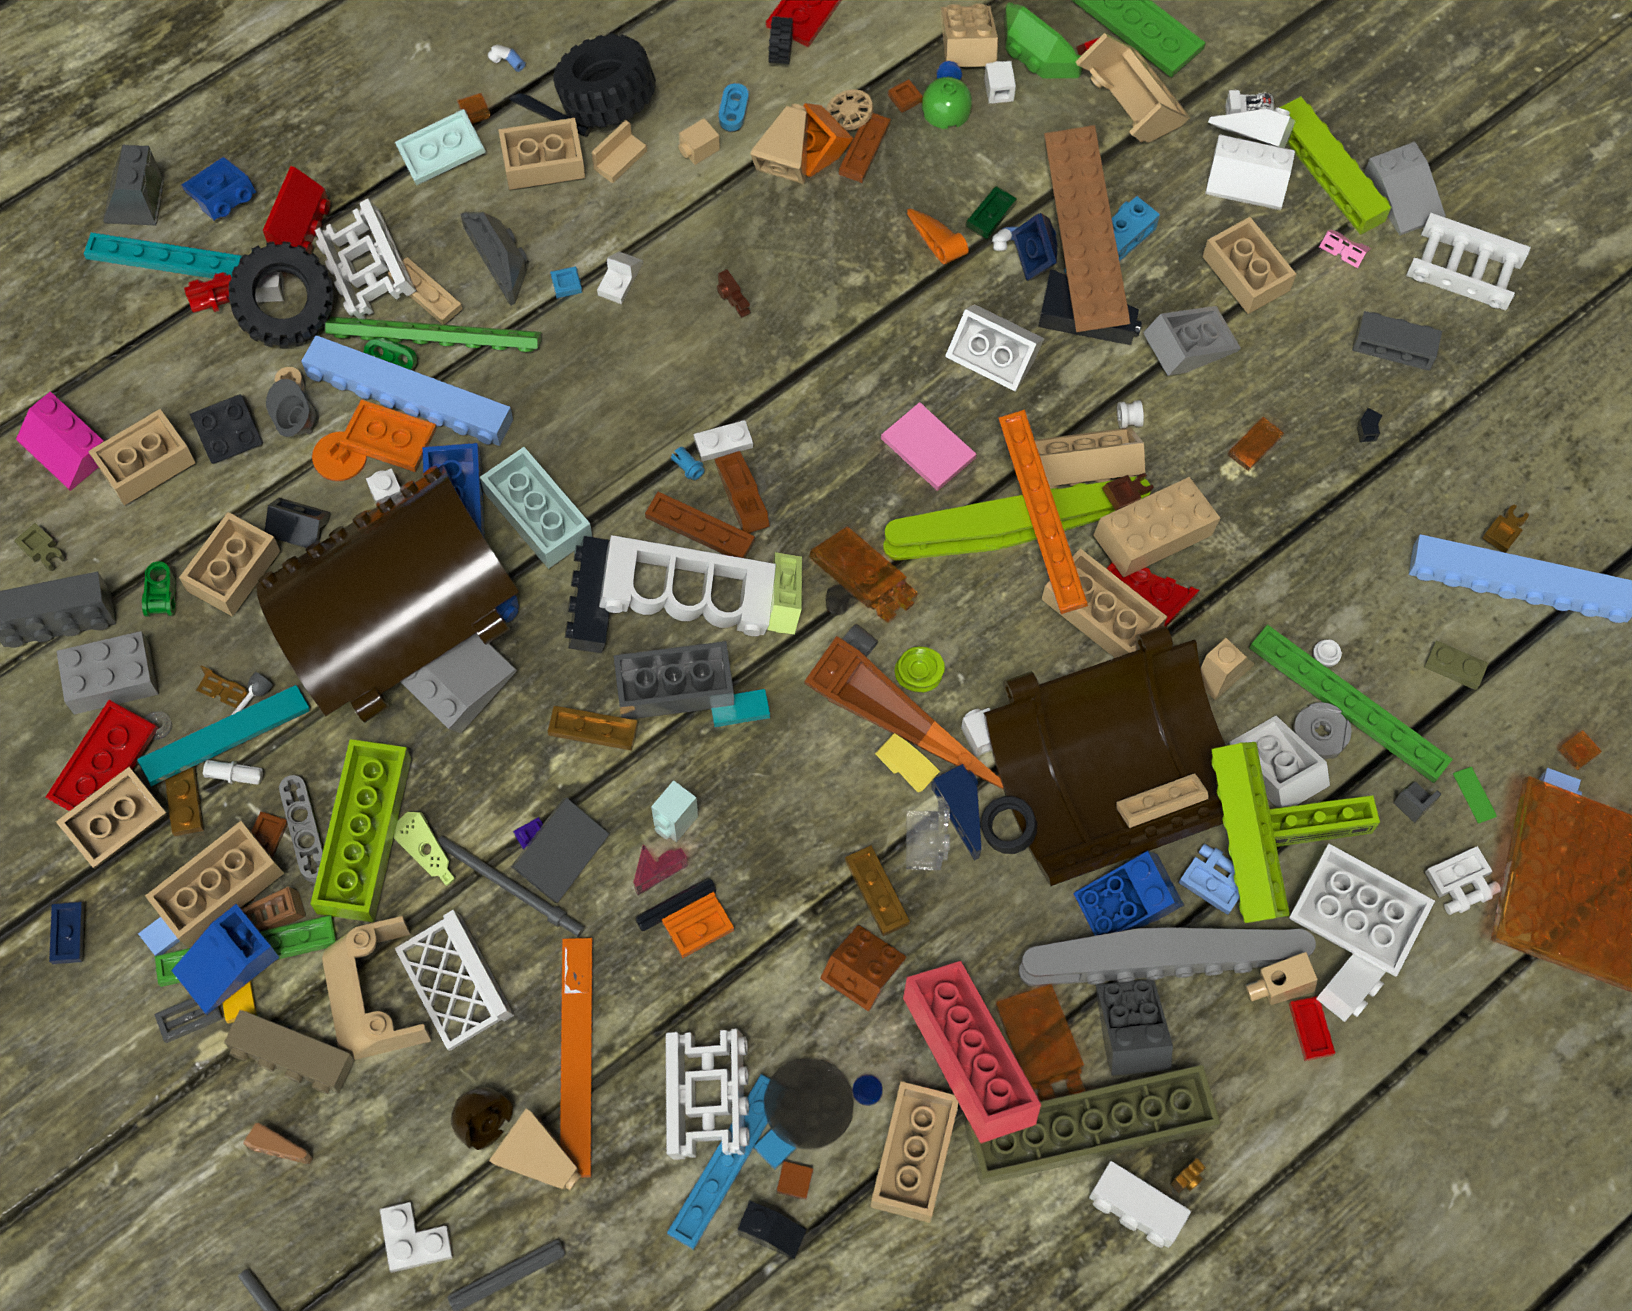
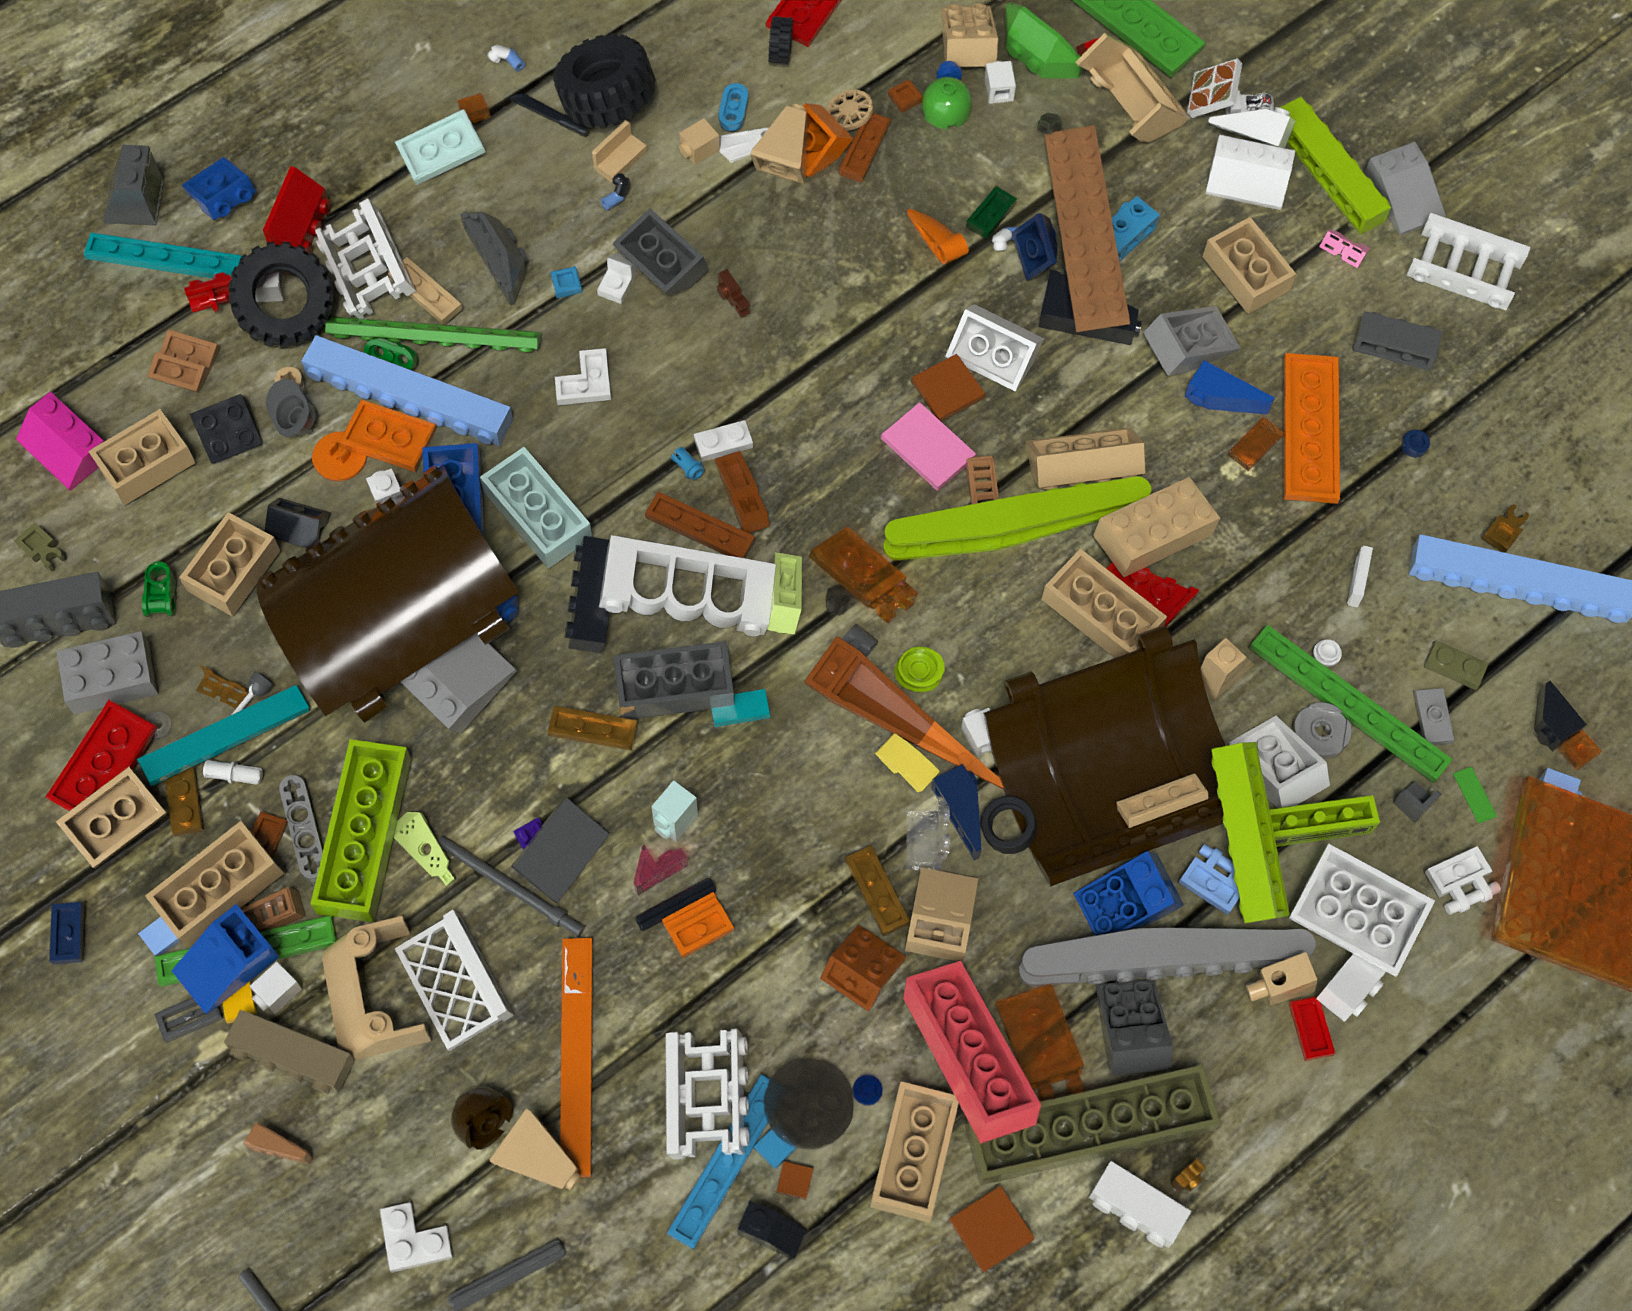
(183, 361): none -> medium nougat slope
(274, 988): none -> white brick
(542, 153): tan brick -> none
(588, 386): none -> white plate
(619, 193): none -> arm
(661, 253): none -> dark grey slope
(740, 144): none -> white piece
(942, 915): none -> tan slope
(948, 387): none -> dark orange tile
(981, 468): none -> medium nougat slope
(991, 1229): none -> dark orange tile
(1043, 512): orange tile -> none
(1050, 123): none -> clear smoke plate
(1125, 492): copper plate -> none
(1130, 414): white wheel -> none
(1214, 88): none -> tile
(1224, 392): none -> blue slope
(1311, 428): none -> orange plate
(1359, 576): none -> white tile
(1368, 426): black piece -> none
(1415, 443): none -> dark blue tile
(1434, 716): none -> light grey plate
(1555, 718): none -> black slope

